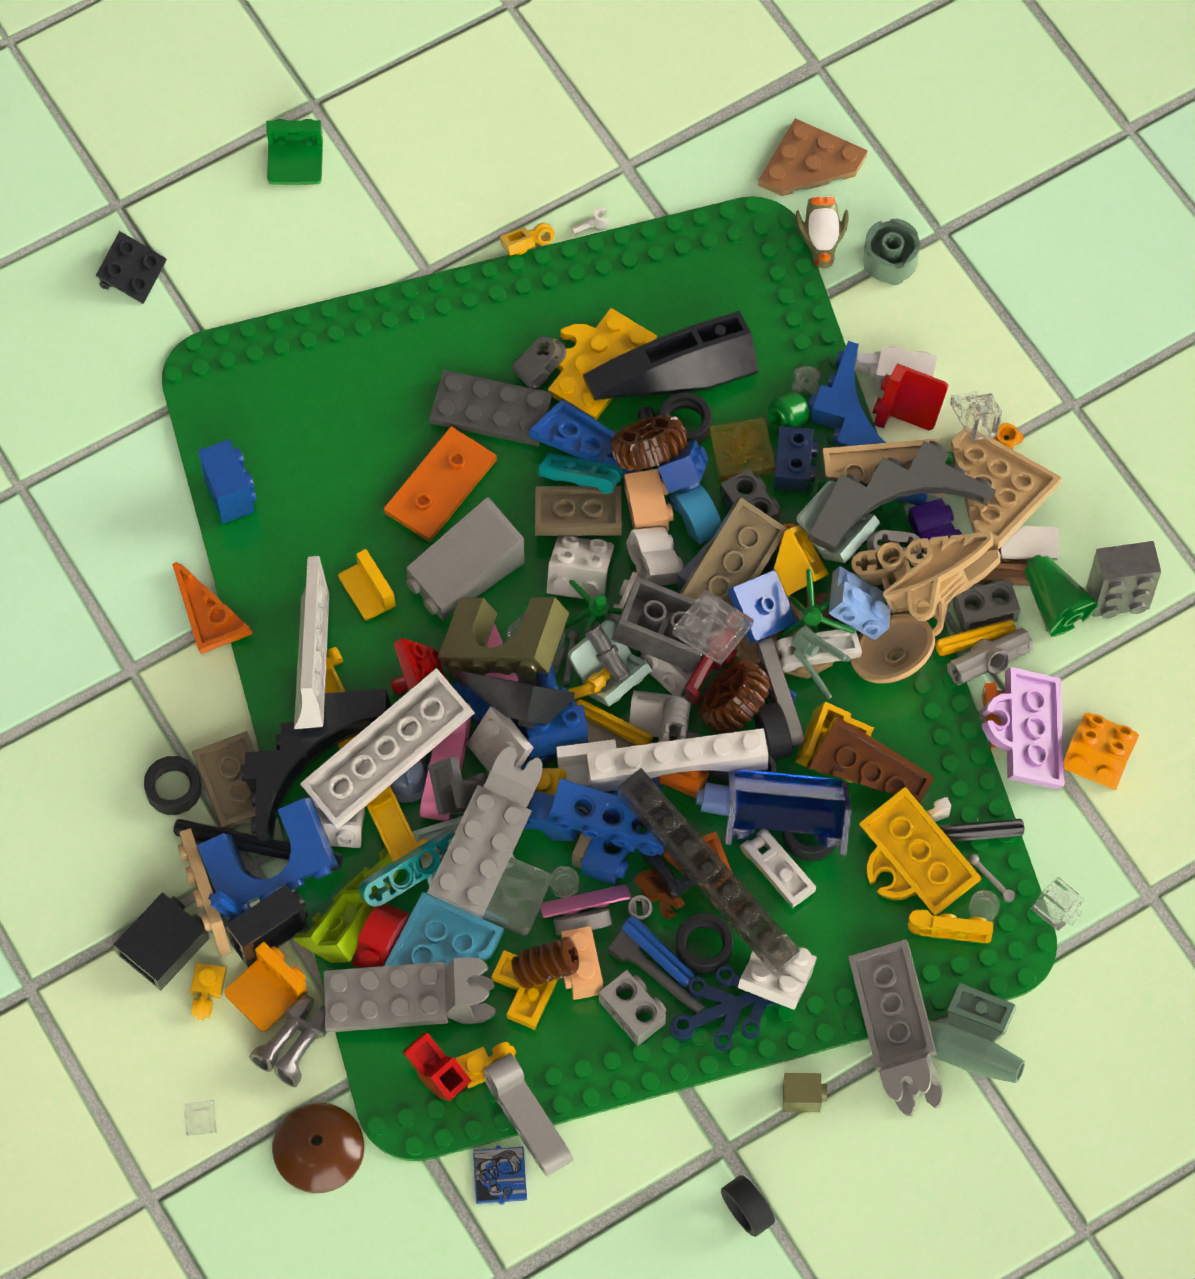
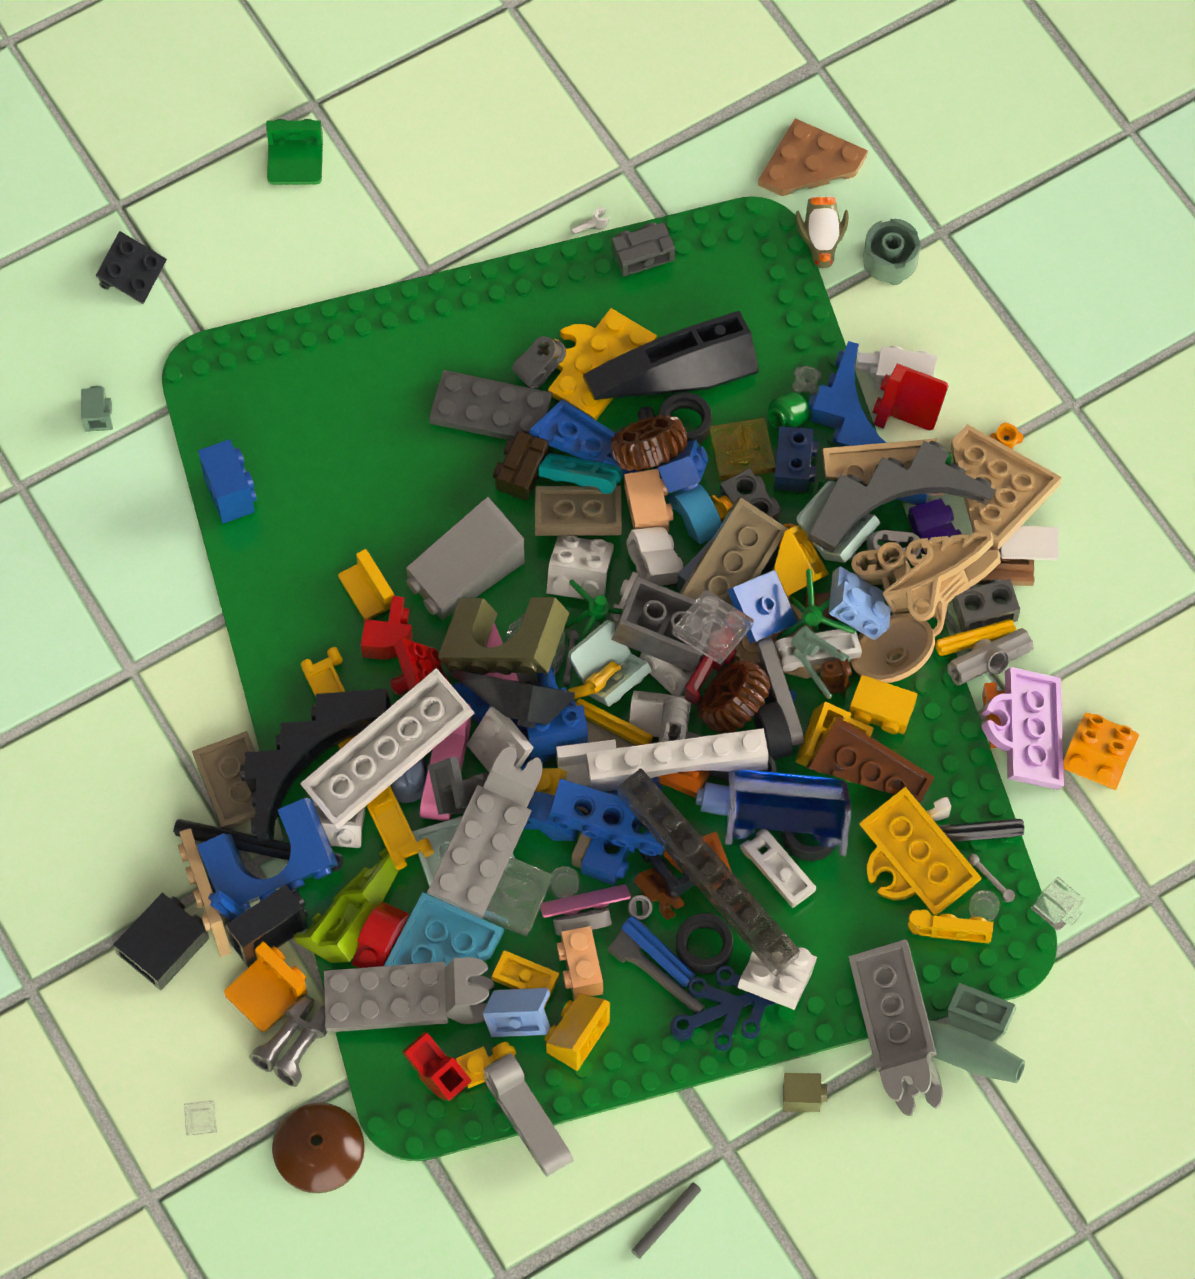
(96, 409): none -> sand green brick
(165, 765): black tyre -> none
(206, 983): yellow plate -> none
(209, 617): orange wing -> none
(312, 648): white arch -> none
(380, 635): none -> red brick
(414, 872): teal beam -> none
(440, 484): orange plate -> none
(500, 1175): piece -> none
(517, 1012): none -> light blue panel
(521, 240): yellow plate -> none
(521, 465): none -> dark brown brick
(545, 963): reddish brown piece -> none
(578, 1030): none -> yellow slope
(607, 652): dark grey pin -> none
(626, 1011): light grey brick -> none
(642, 248): none -> dark grey brick
(666, 1220): none -> dark grey bar
(722, 505): none -> light orange plate
(747, 1205): black tyre -> none
(835, 676): none -> reddish brown hinge
(882, 705): none -> yellow brick
(977, 414): clear arch -> none
(1057, 595): green cone -> none
(1124, 578): flat silver brick -> none

